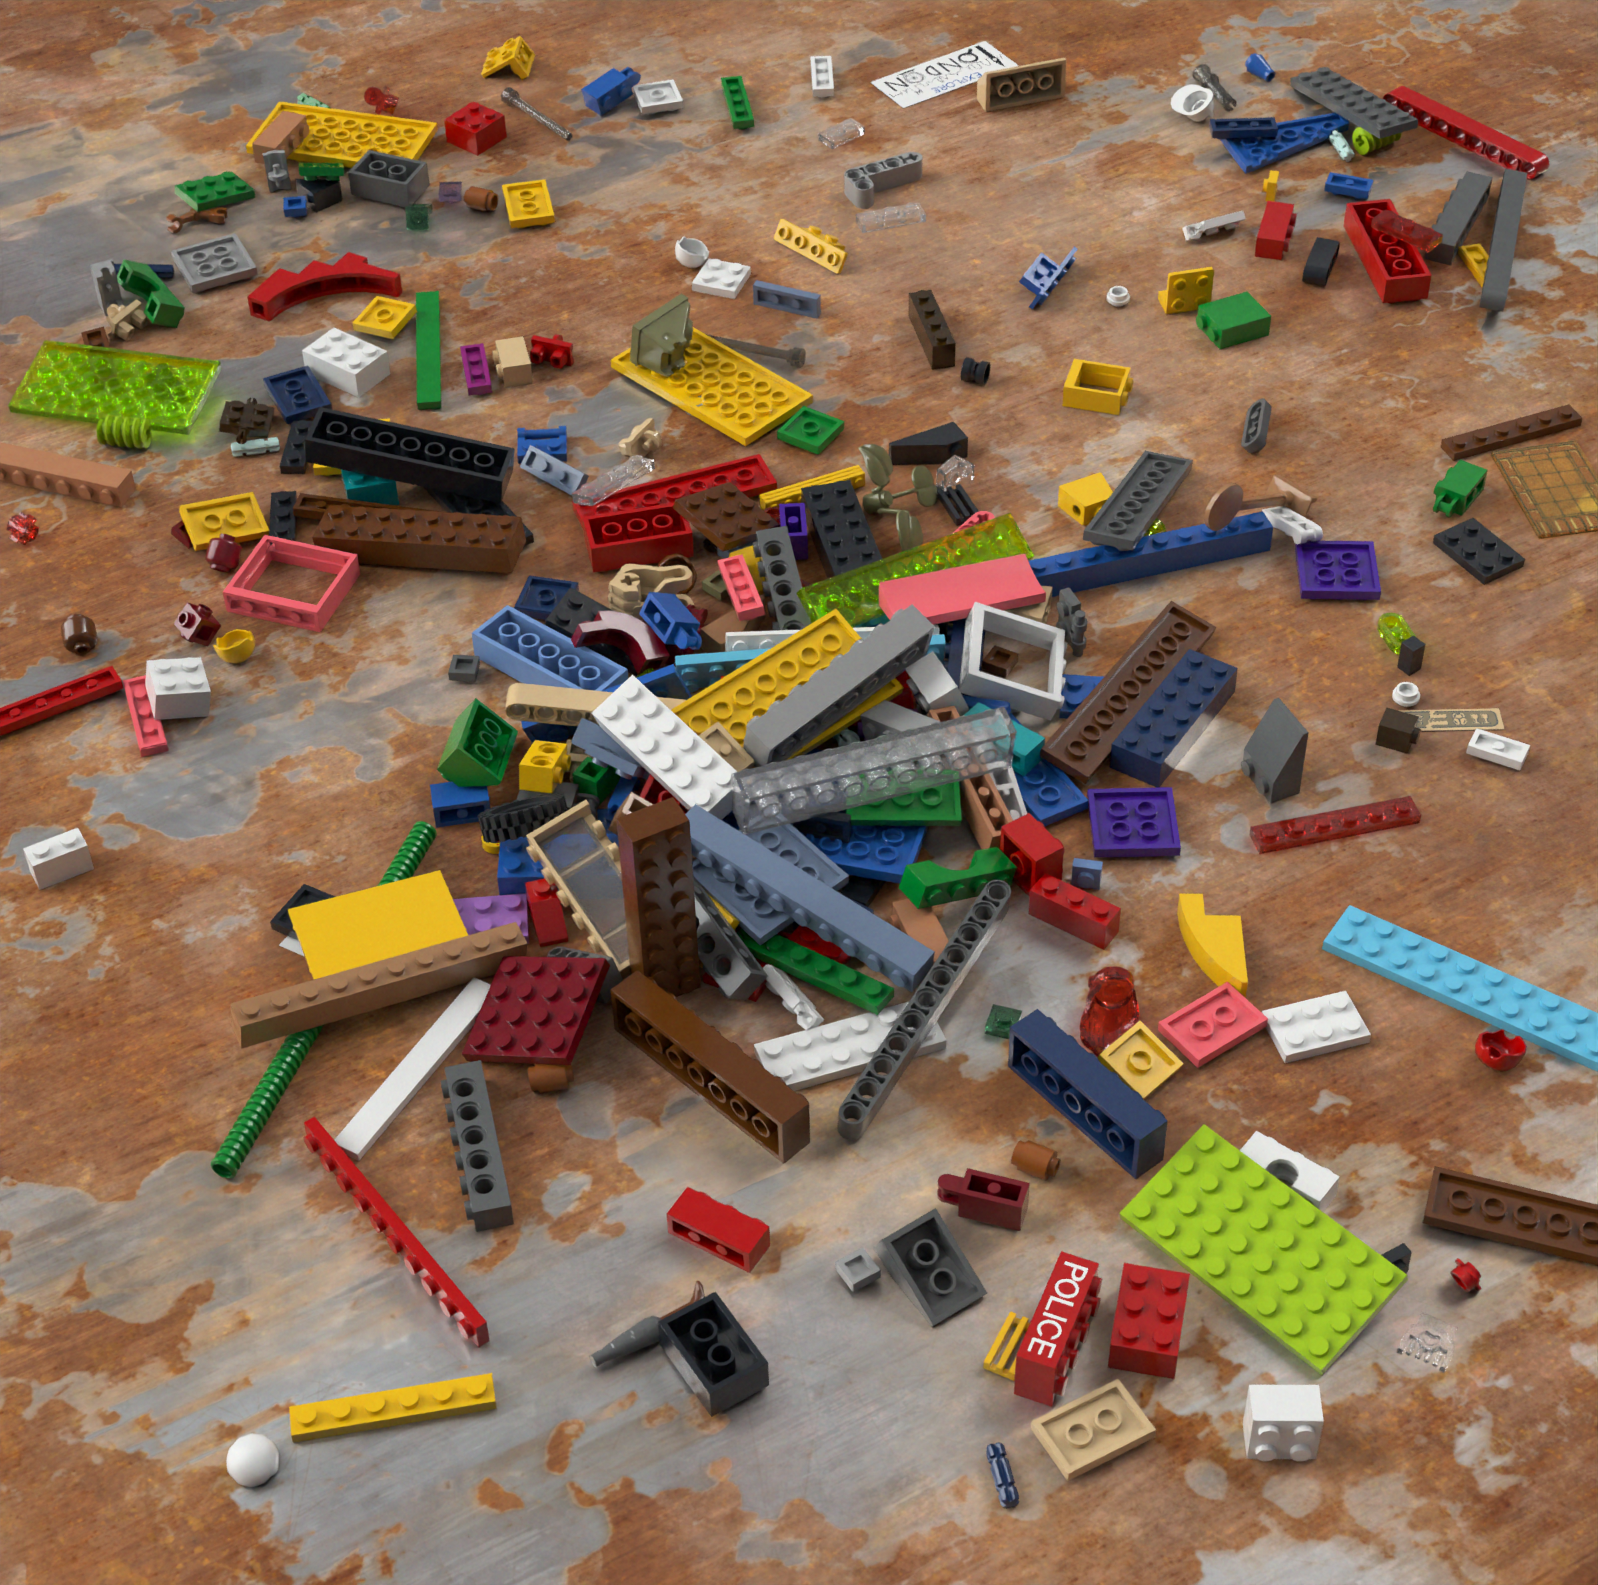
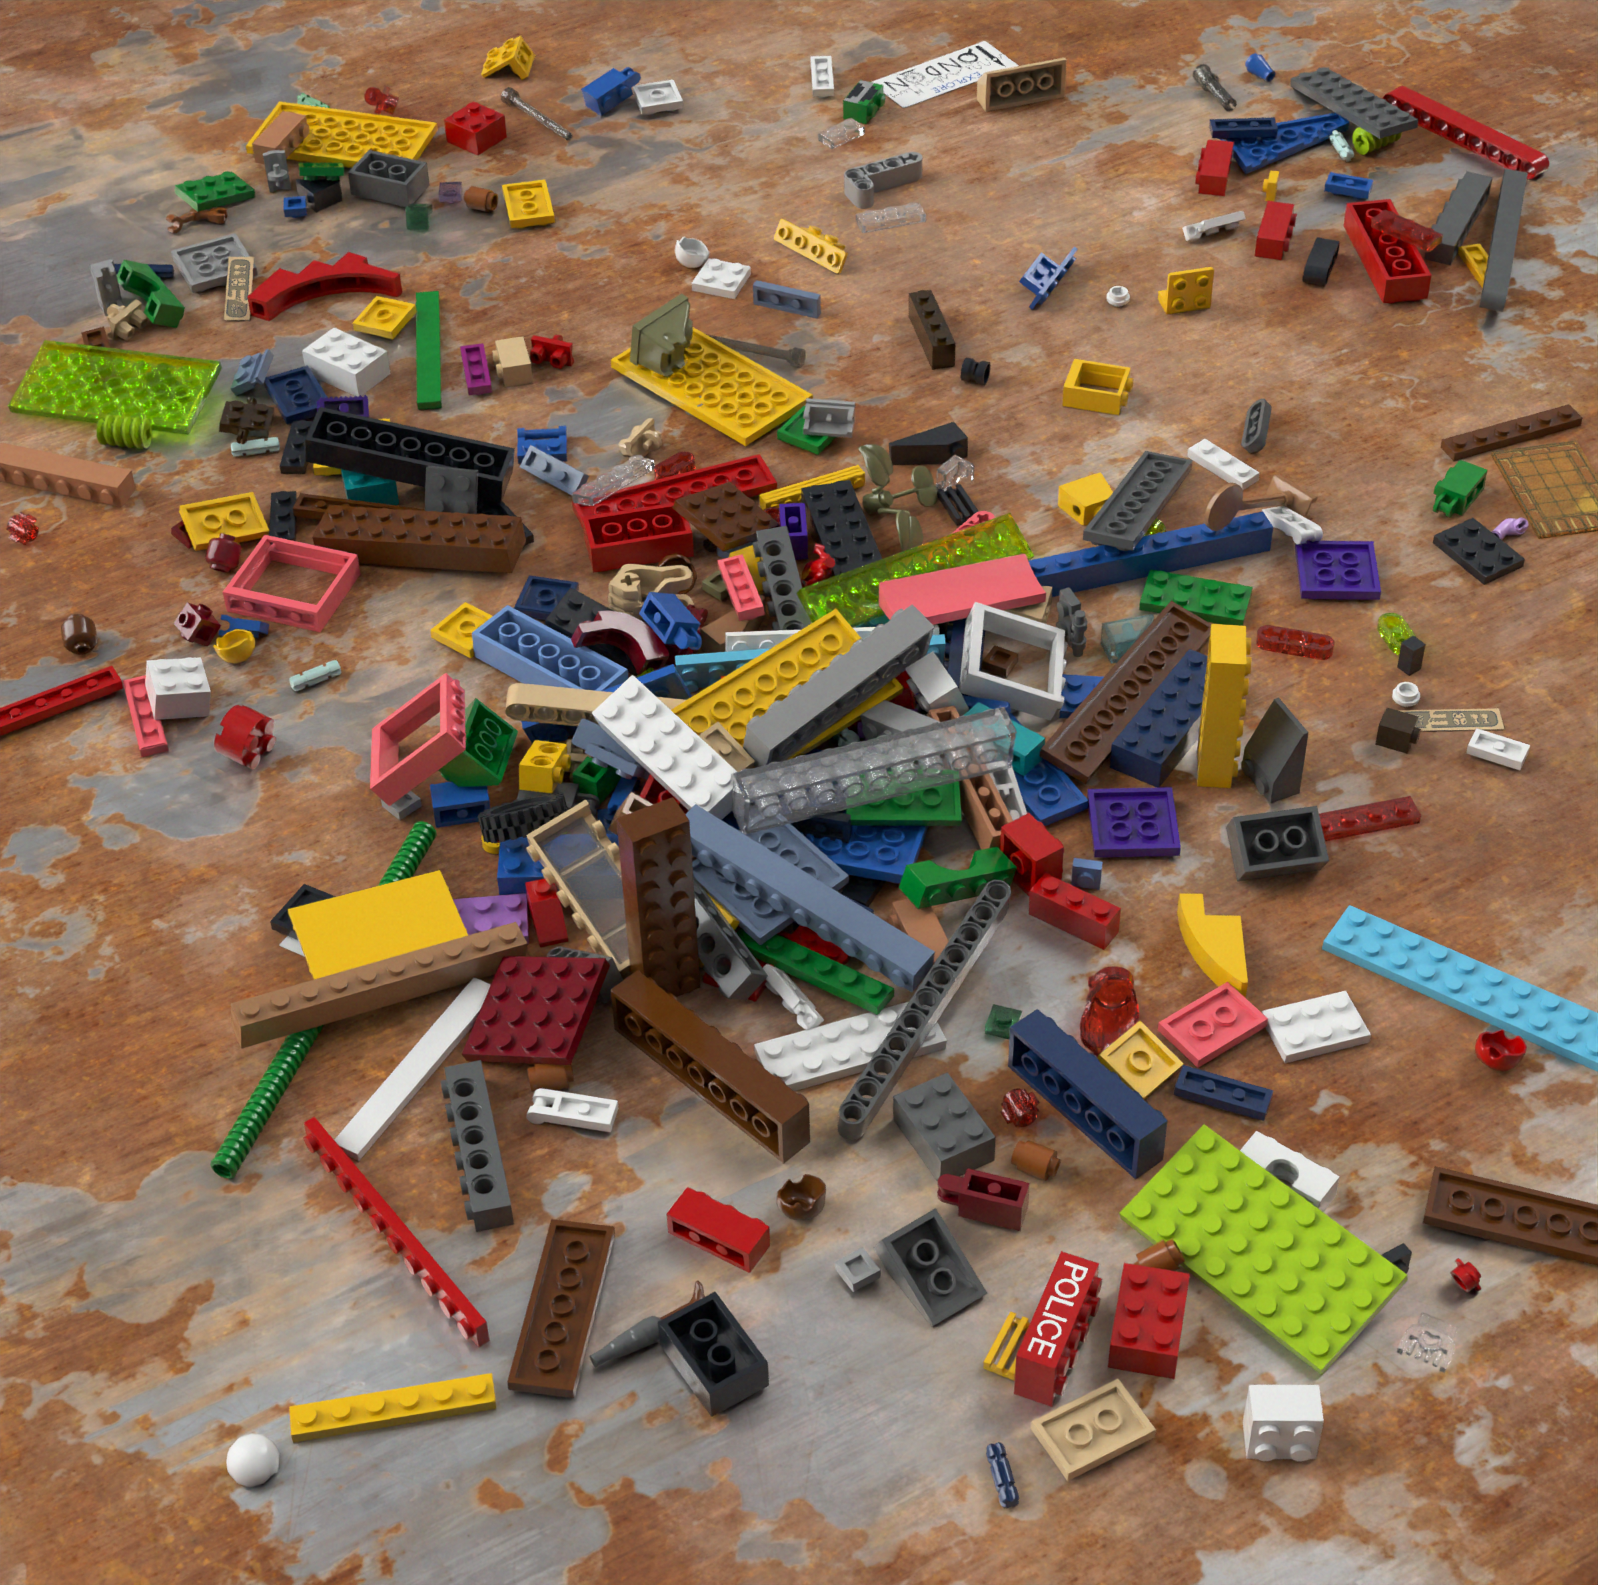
(58, 858): white brick -> none
(238, 288): none -> sticker
(243, 624): none -> blue plate
(245, 736): none -> red brick
(251, 371): none -> sand blue plate
(315, 675): none -> light aqua axle
(351, 405): none -> dark purple brick
(394, 779): none -> coral window
(403, 806): none -> light grey plate
(451, 490): none -> dark grey plate
(457, 628): none -> yellow plate
(464, 668): dark grey plate -> none
(561, 1309): none -> reddish brown plate
(573, 1110): none -> white plate
(674, 465): none -> clear red beam
(737, 102): green plate -> none
(802, 1199): none -> reddish brown hair
(818, 569): none -> red piece
(829, 418): none -> light grey hinge
(863, 101): none -> green brick
(943, 1127): none -> dark grey brick
(1020, 1107): none -> clear red gear
(1121, 635): none -> clear light blue slope
(1161, 1255): none -> dark orange brick
(1194, 102): white piece -> none
(1206, 598): none -> green plate
(1214, 167): none -> red brick
(1223, 464): none -> white plate
(1223, 705): none -> yellow brick
(1223, 1092): none -> dark blue plate
(1233, 320): green brick -> none
(1277, 843): none -> dark grey brick
(1320, 646): none -> clear red beam
(1511, 527): none -> lavender arm

